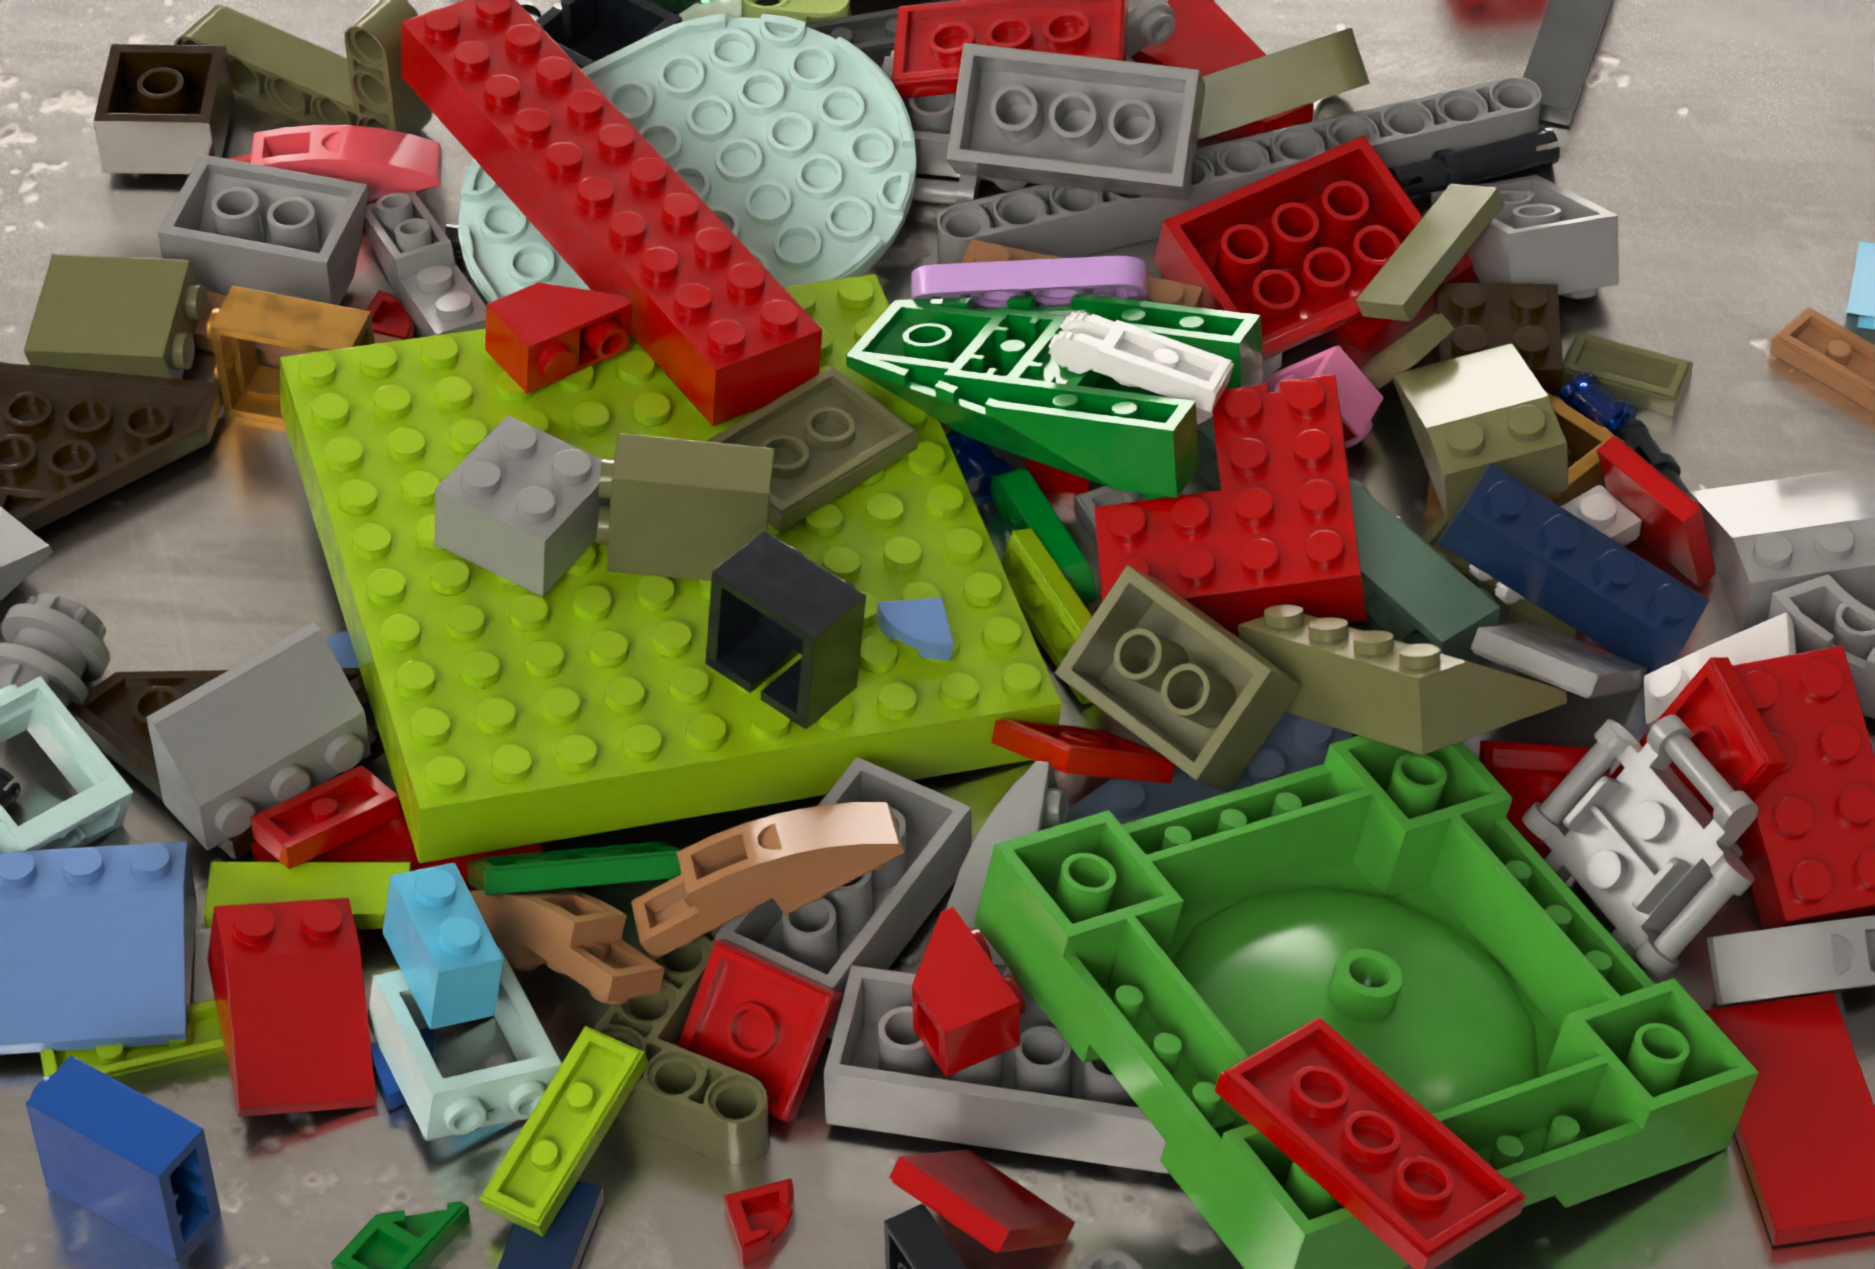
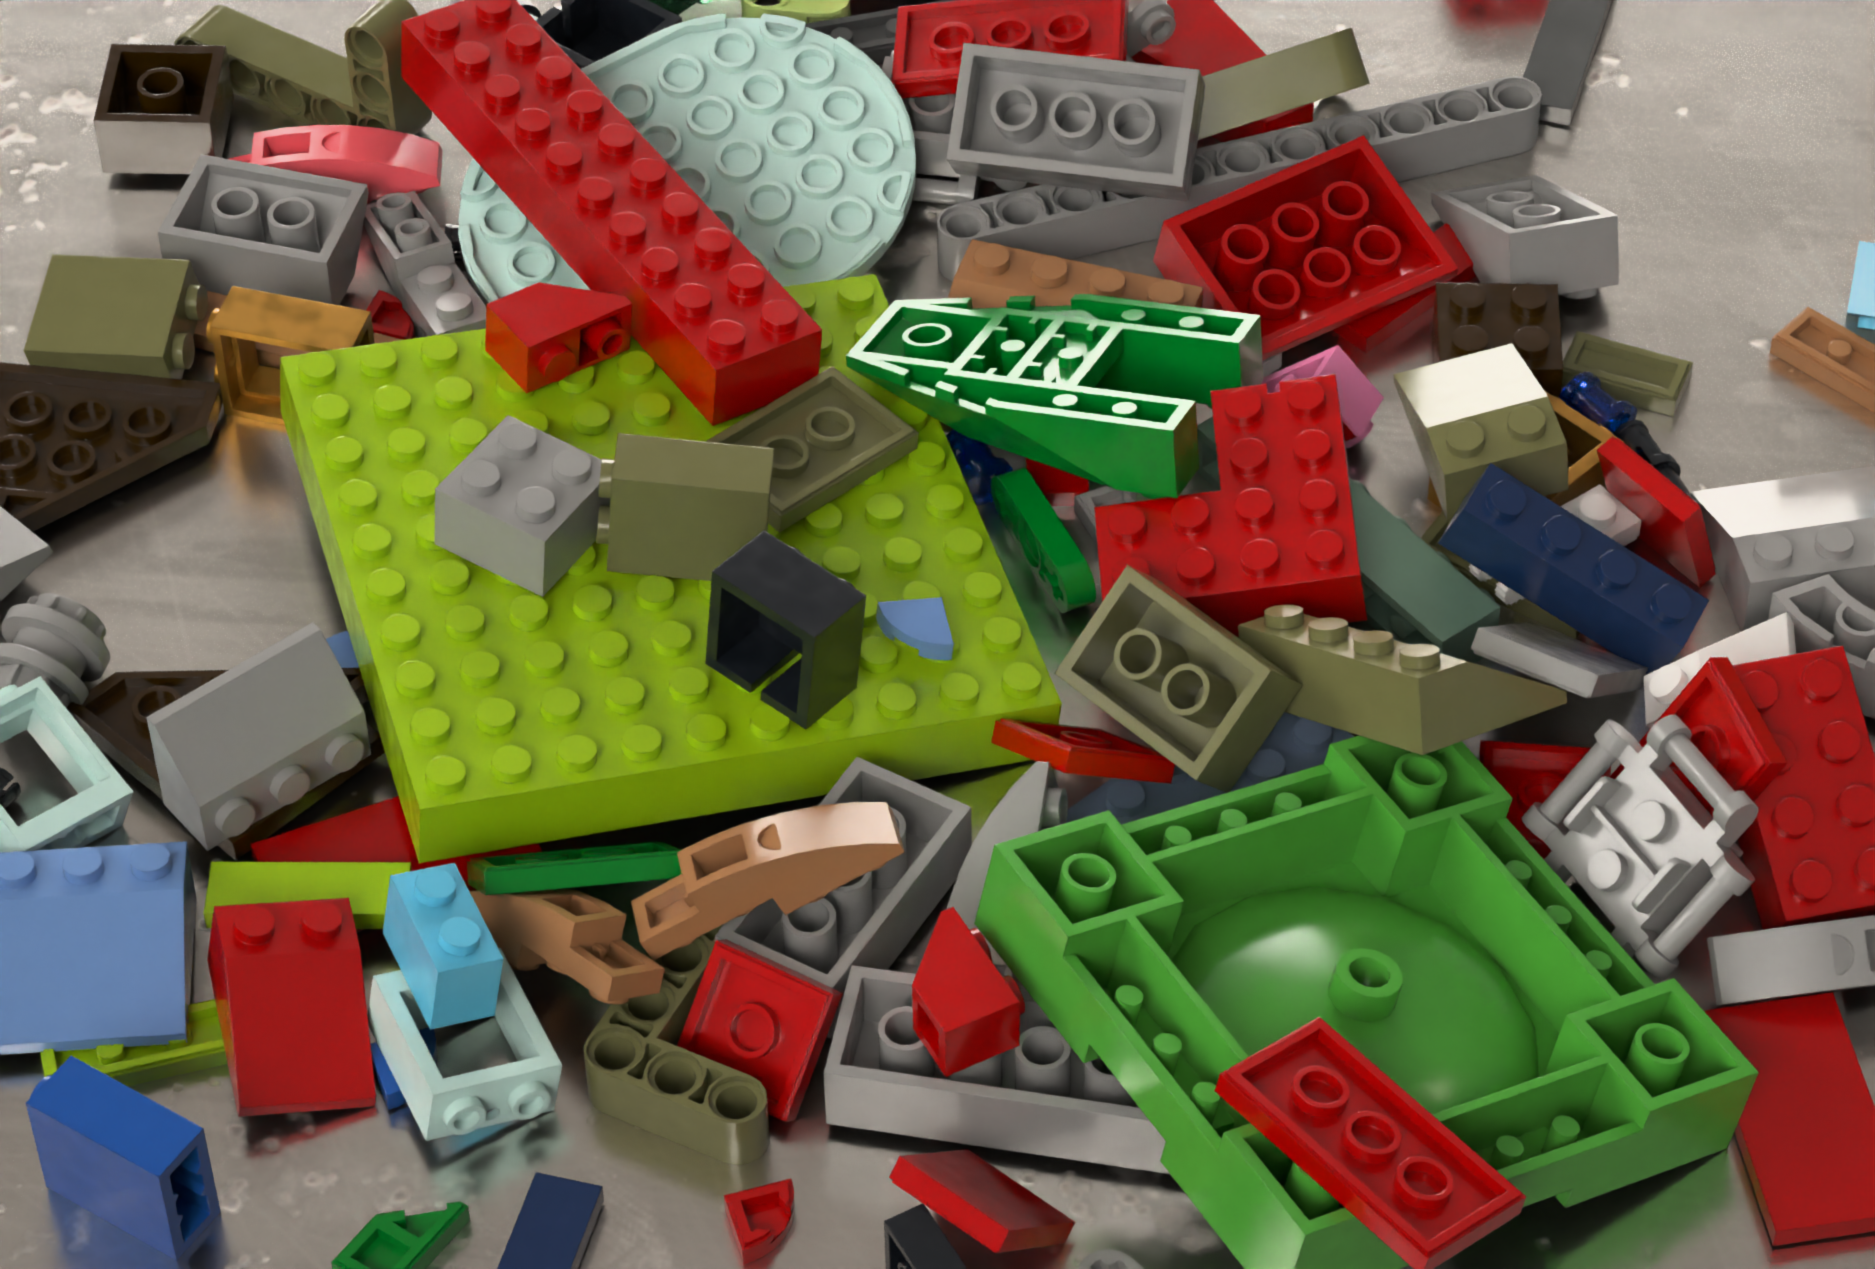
(325, 817): red plate -> none
(564, 1131): lime tile -> none
(1044, 596): lime tile -> none
(1050, 280): lavender beam -> none
(1140, 359): white hinge -> none
(1407, 350): olive tile -> none
(1430, 252): olive tile -> none
(1476, 163): black pin -> none

